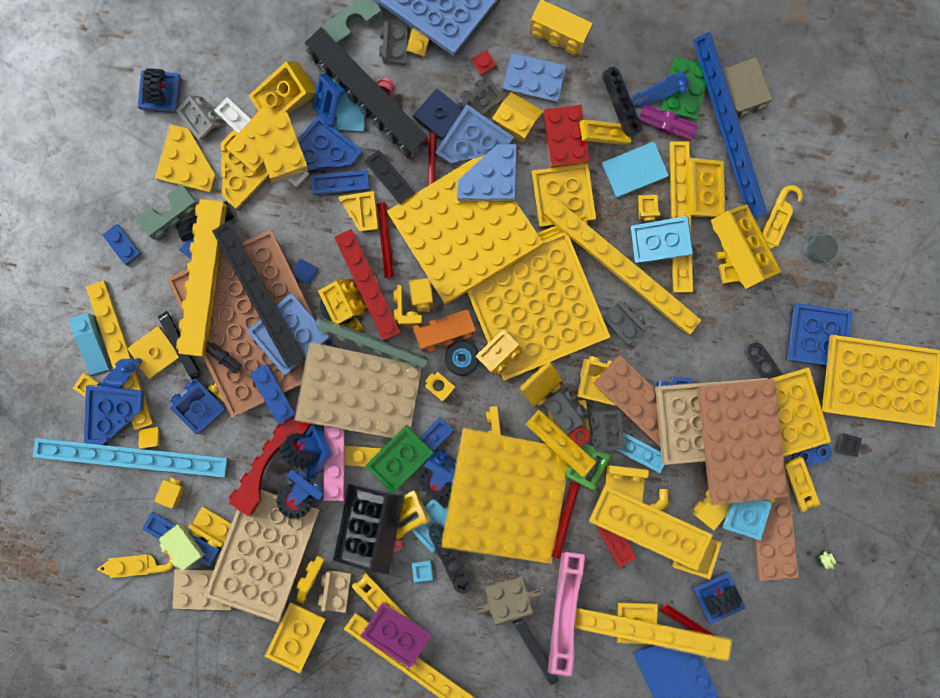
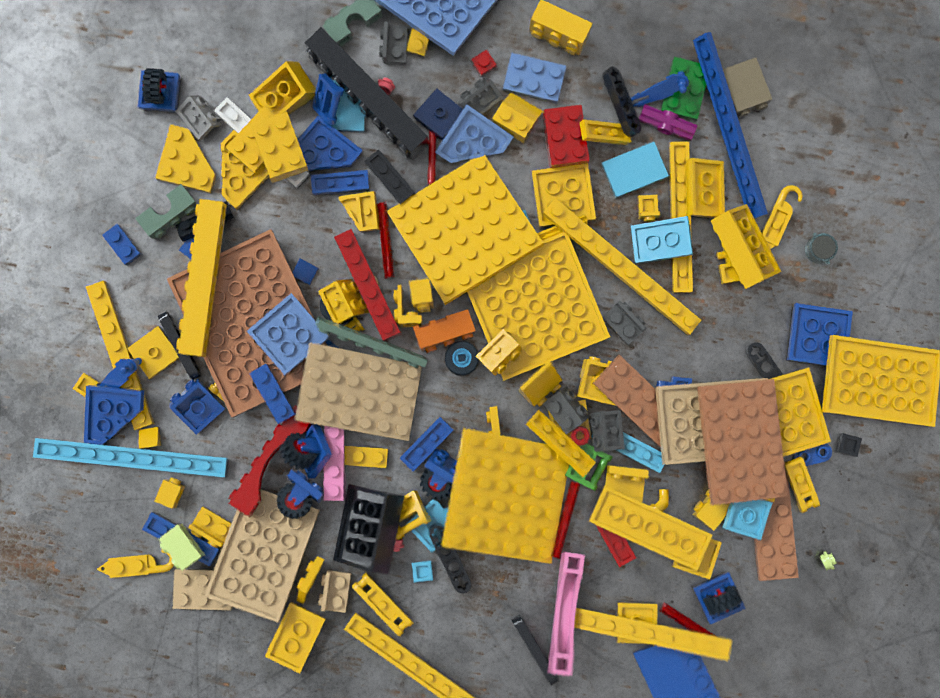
(89, 343): medium azure slope -> none
(223, 358): black axle -> none
(258, 294): black tile -> none
(396, 635): magenta plate -> none
(399, 458): green plate -> none
(448, 387): yellow brick -> none
(491, 177): medium blue plate -> none
(509, 601): dark tan plate -> none

